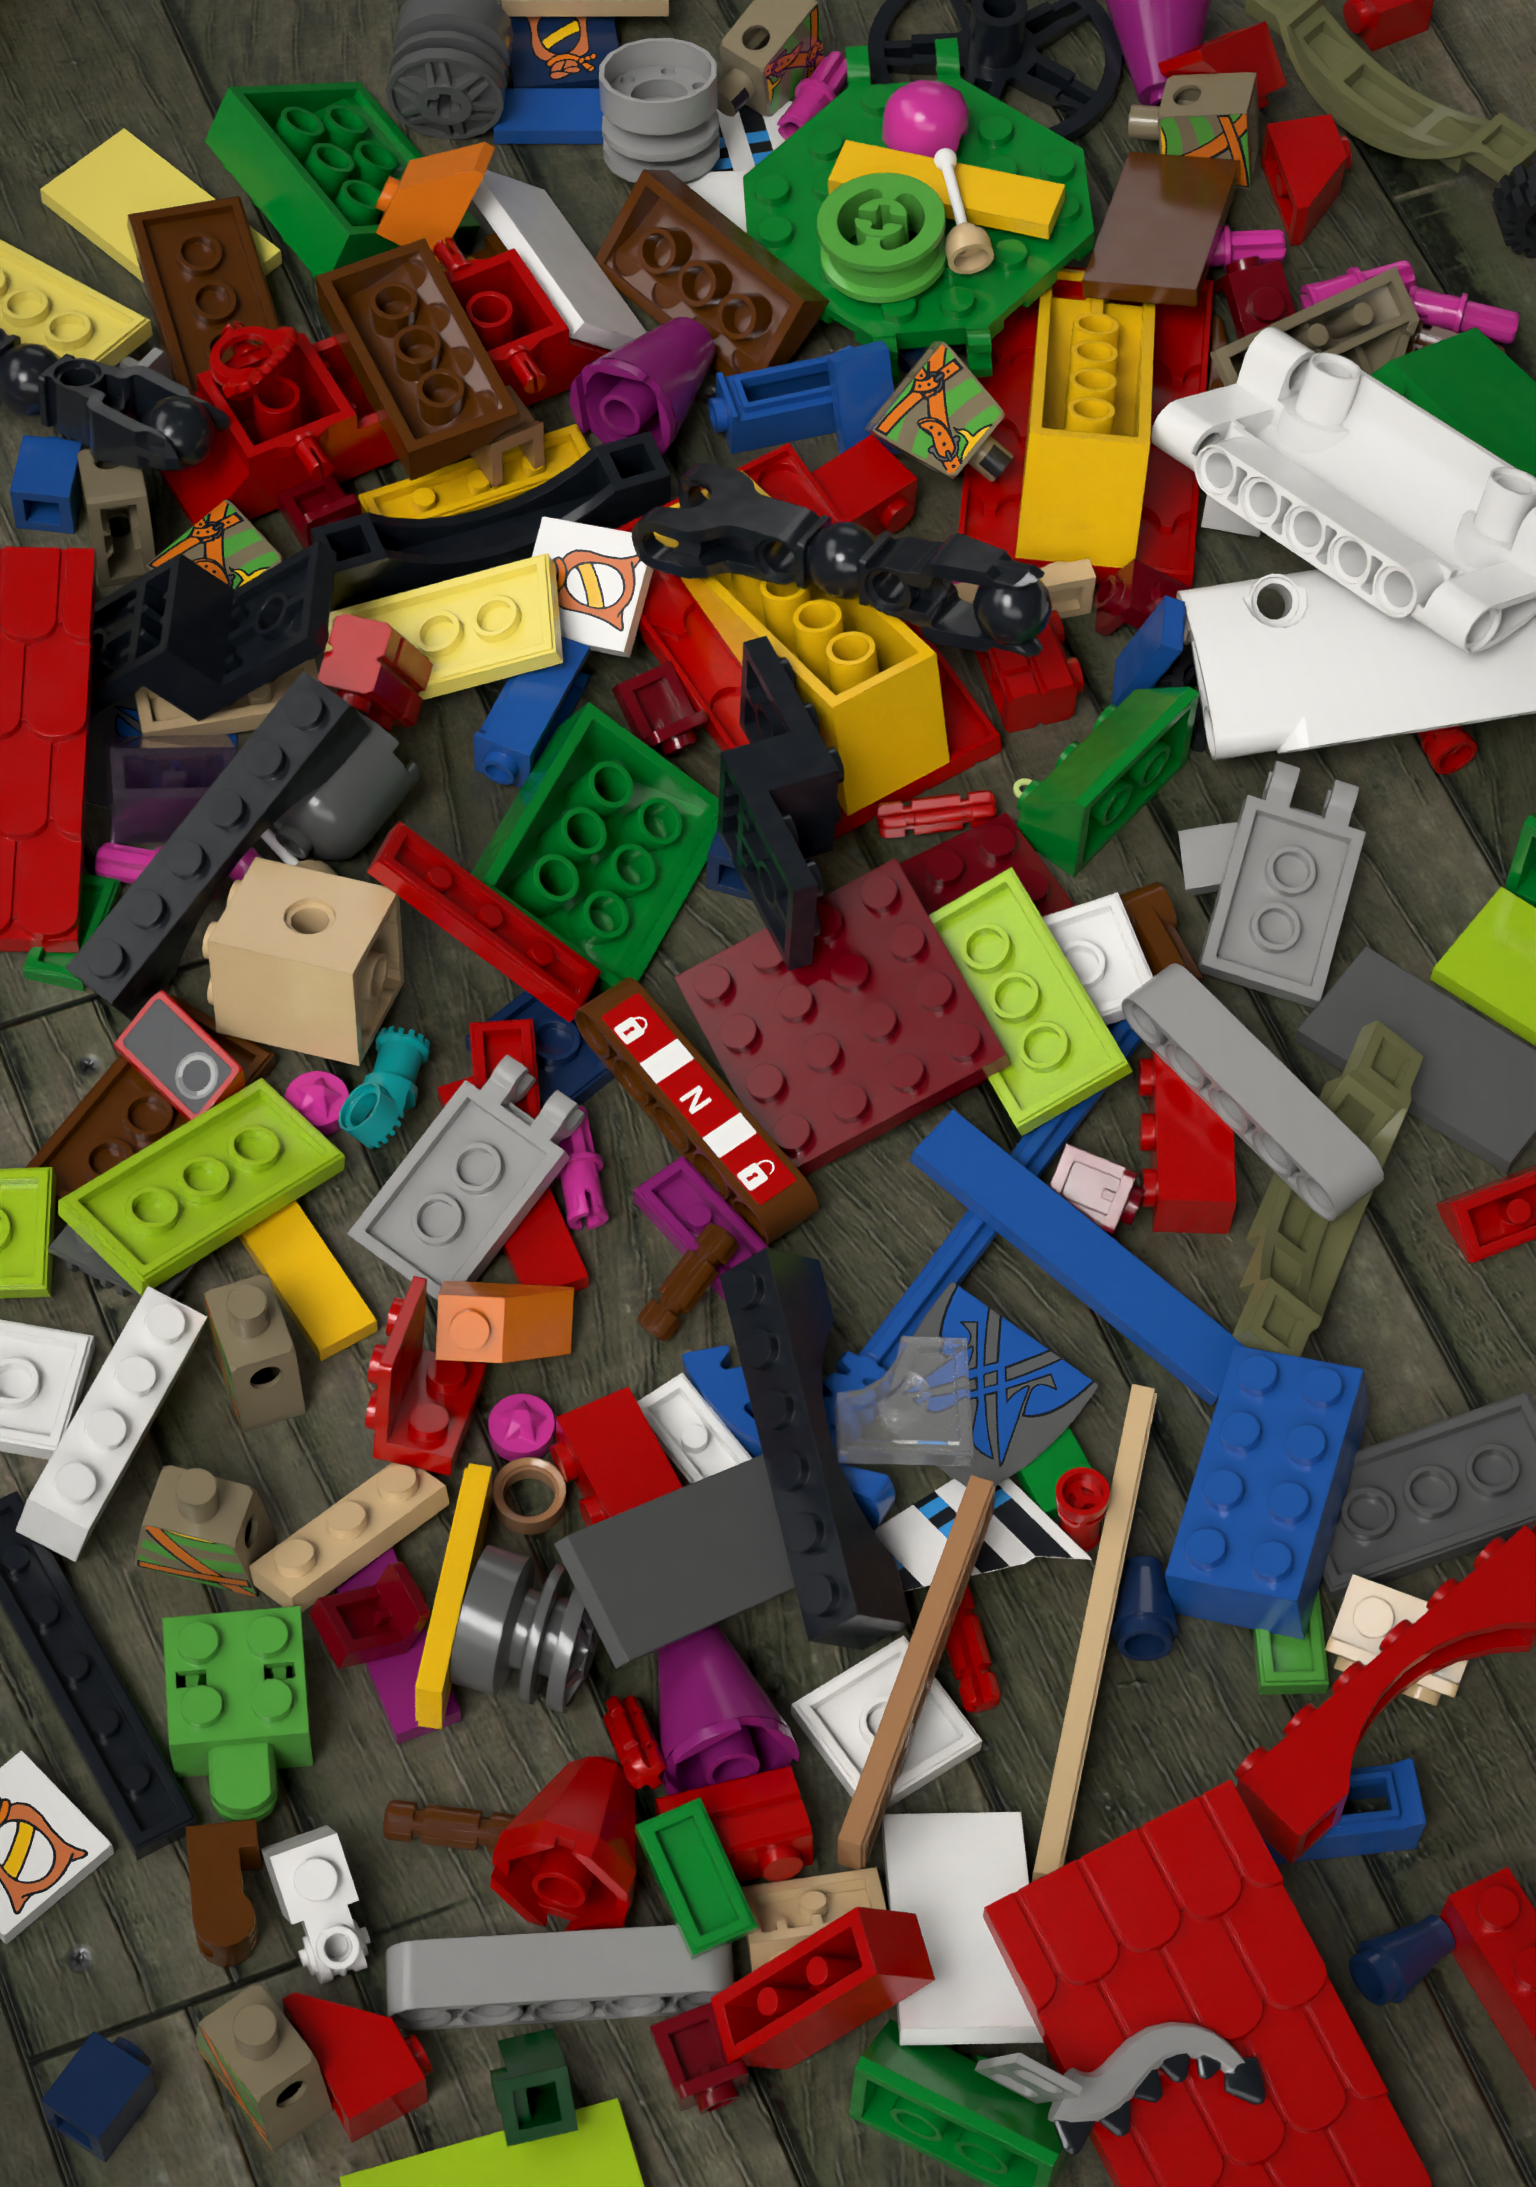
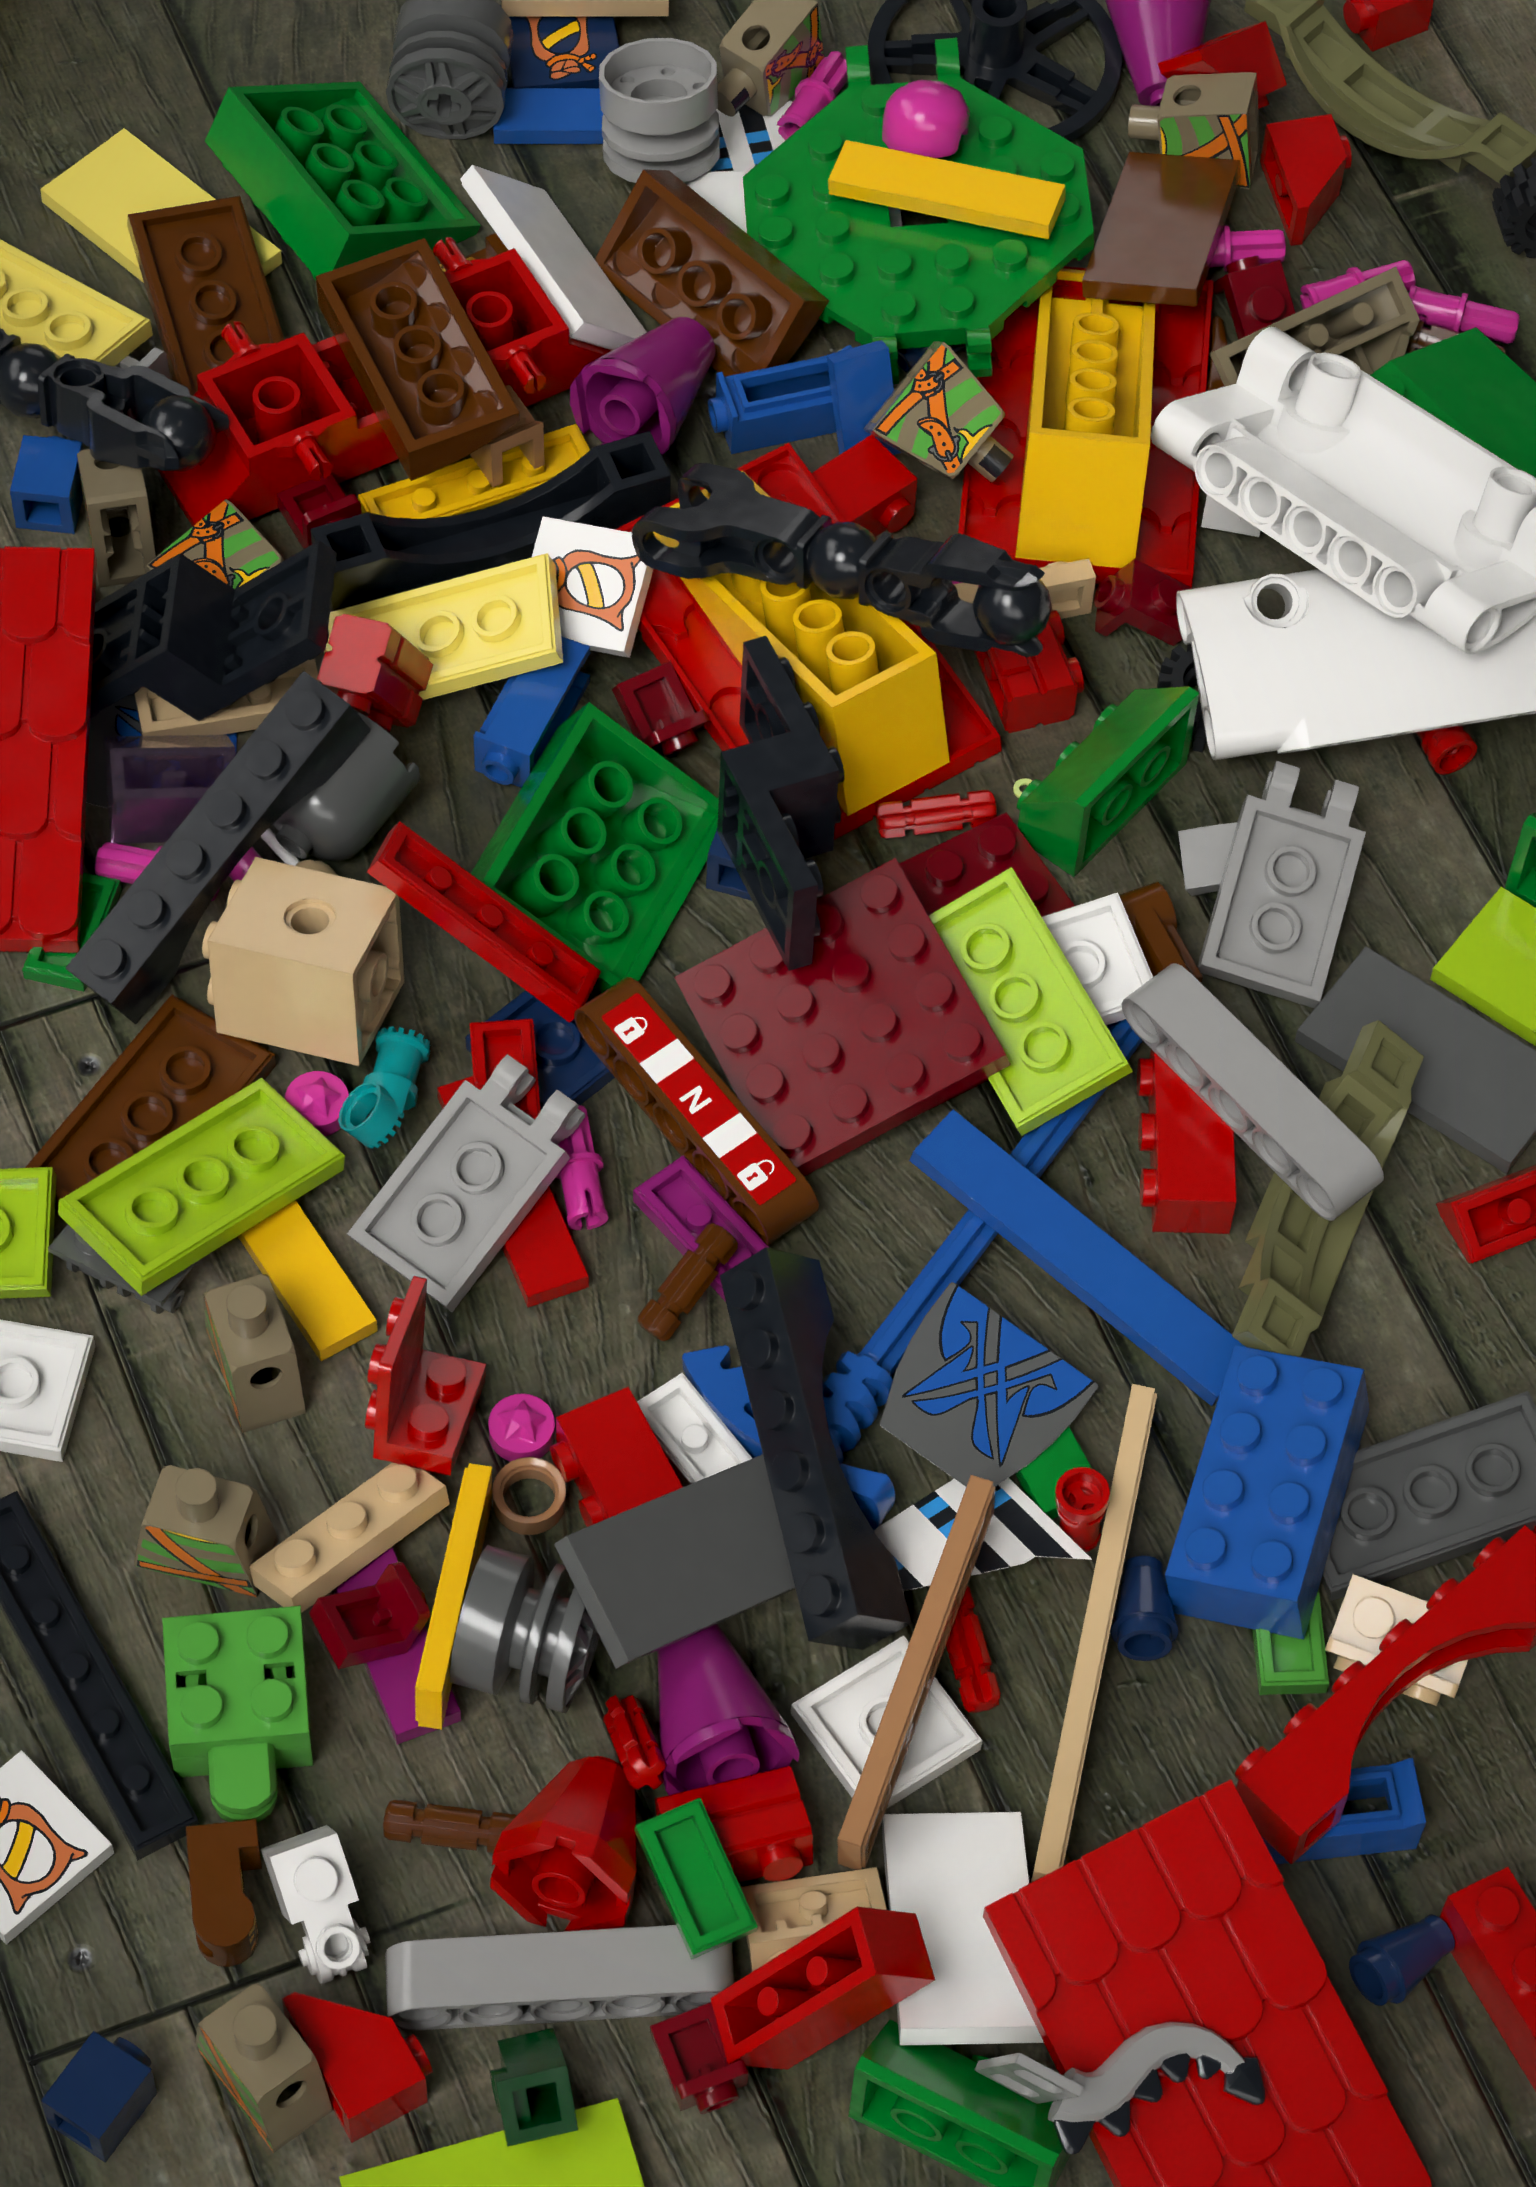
(110, 1424): white brick -> none
(179, 1057): slope -> none
(248, 381): red piece -> none
(432, 195): orange slope -> none
(503, 1321): orange slope -> none
(880, 213): bright green wheel -> none
(912, 1412): clear tile -> none
(966, 245): tan hinge -> none
(1097, 1187): bracket -> none
(1150, 650): blue tile -> none

